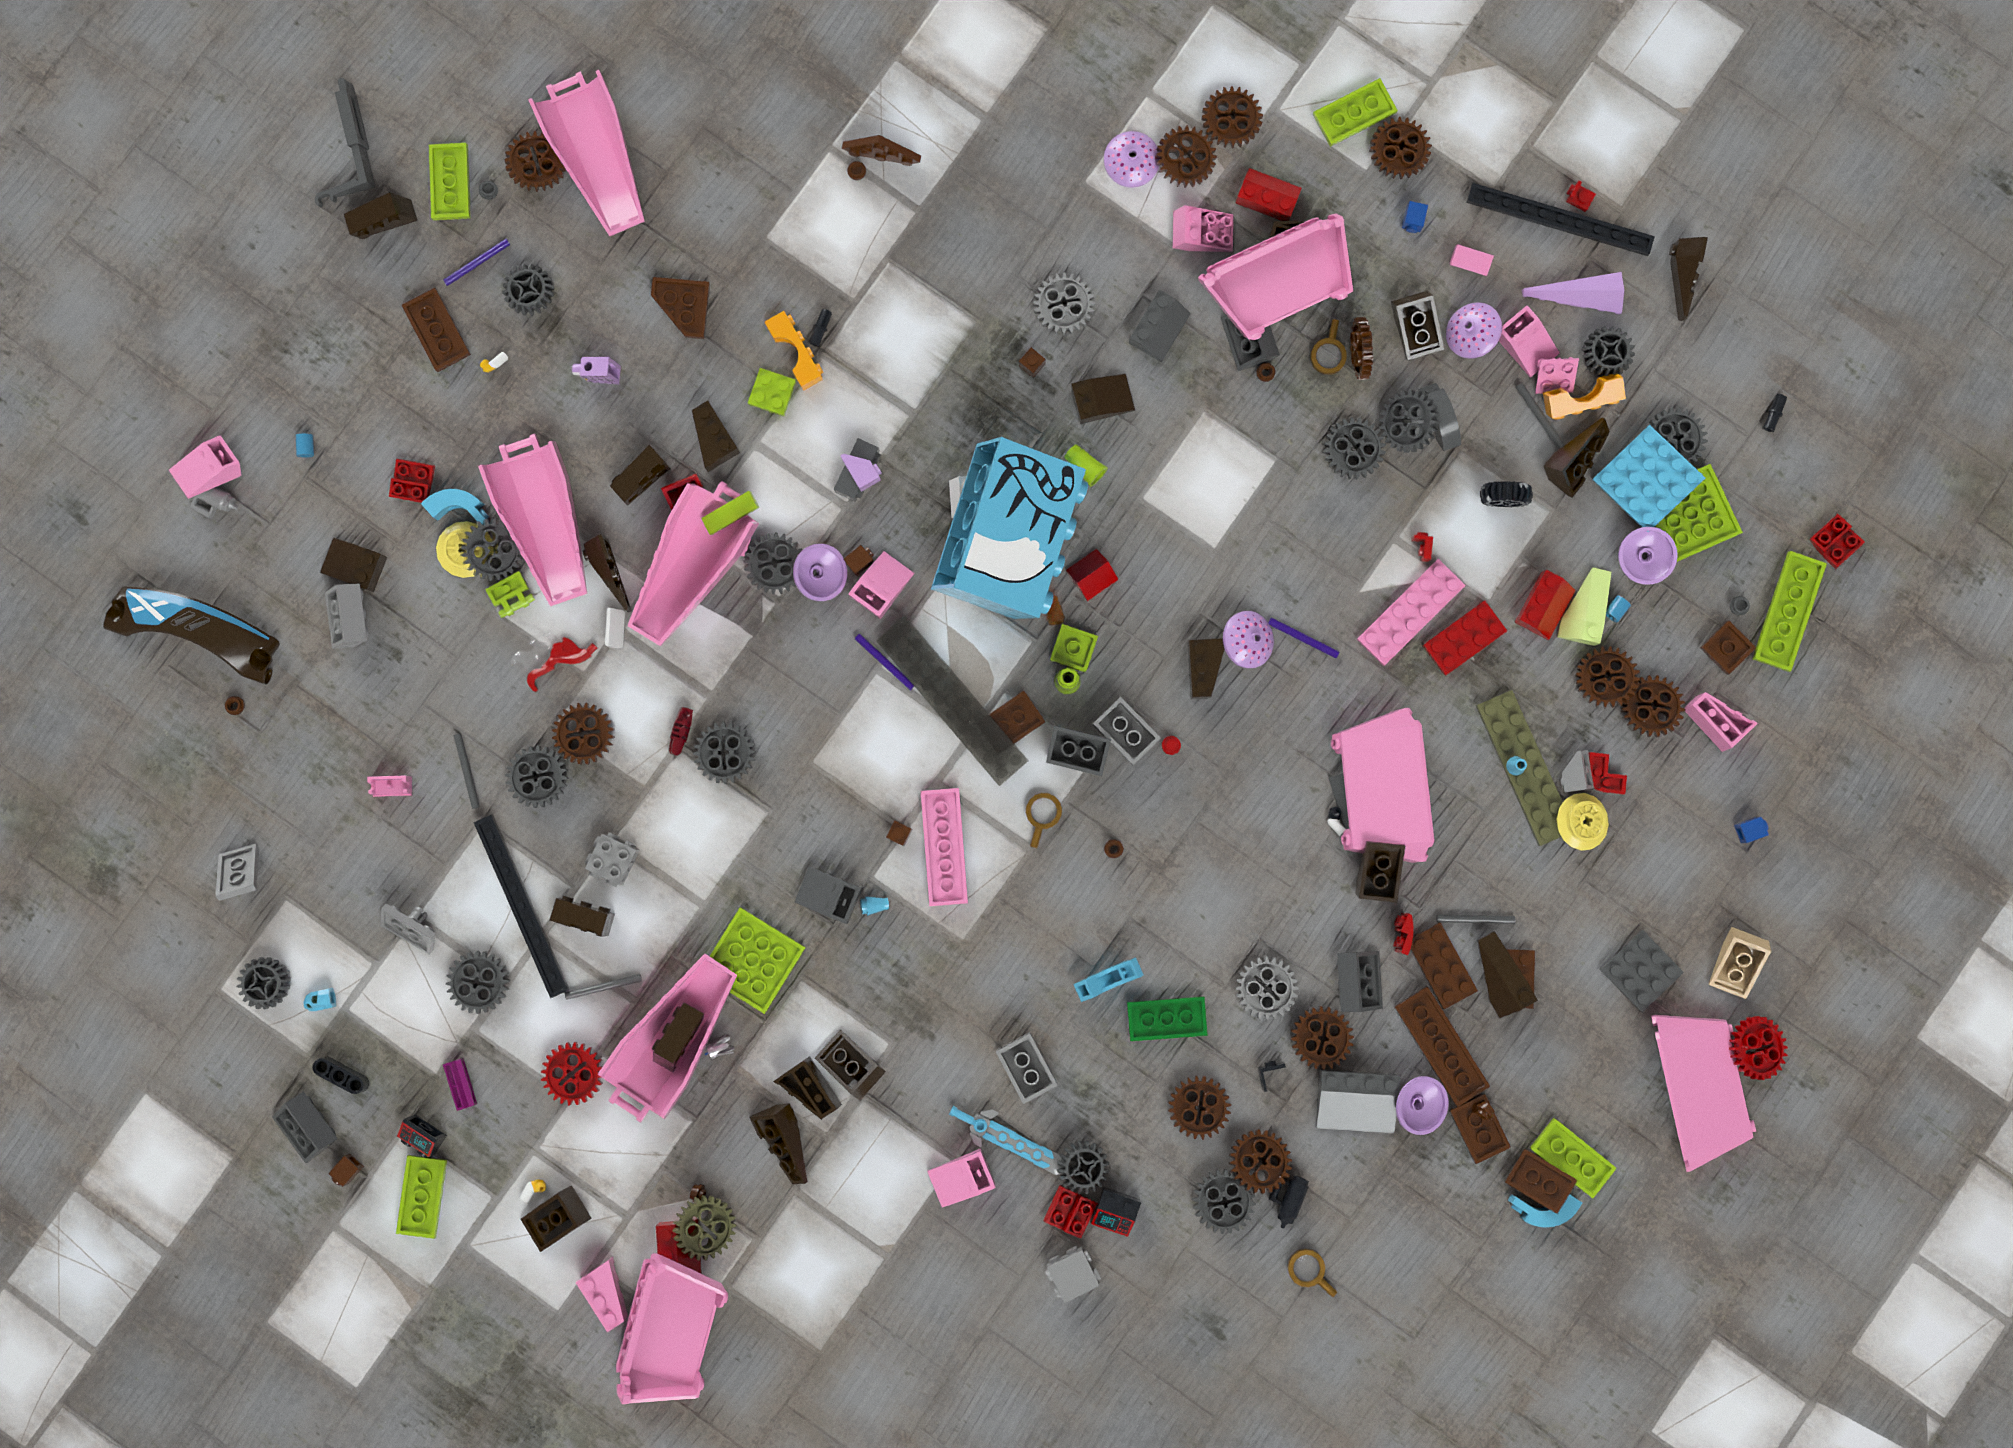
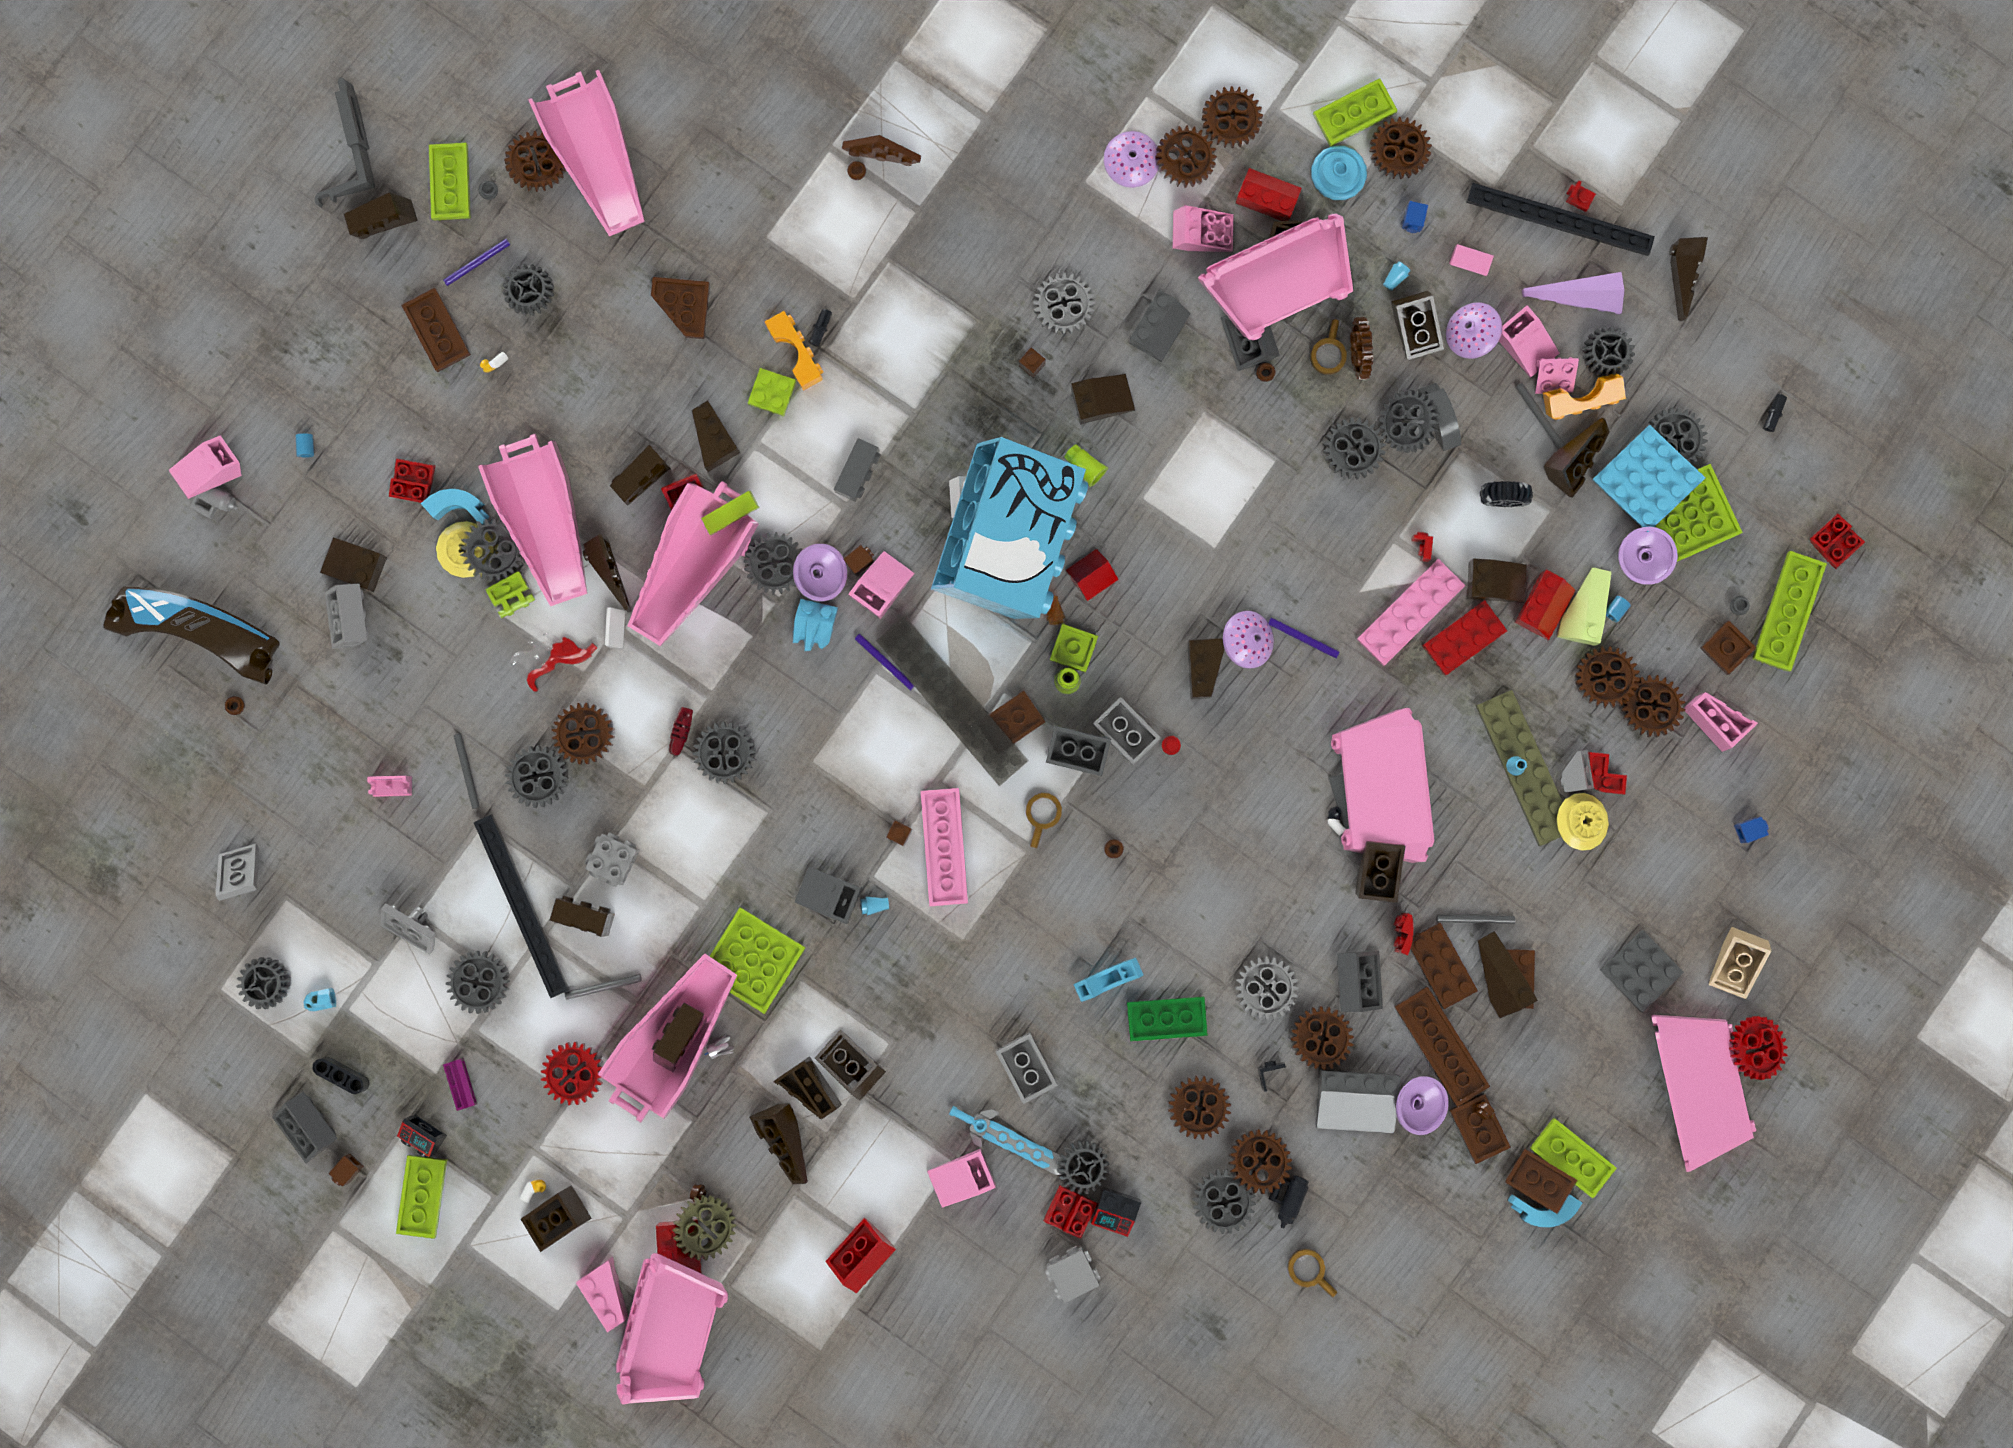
(598, 370): lavender torso -> none
(814, 624): none -> medium azure plate
(860, 1256): none -> red slope
(862, 471): lavender slope -> none
(1339, 172): none -> medium azure piece
(1396, 275): none -> medium azure cone
(1496, 580): none -> dark brown slope

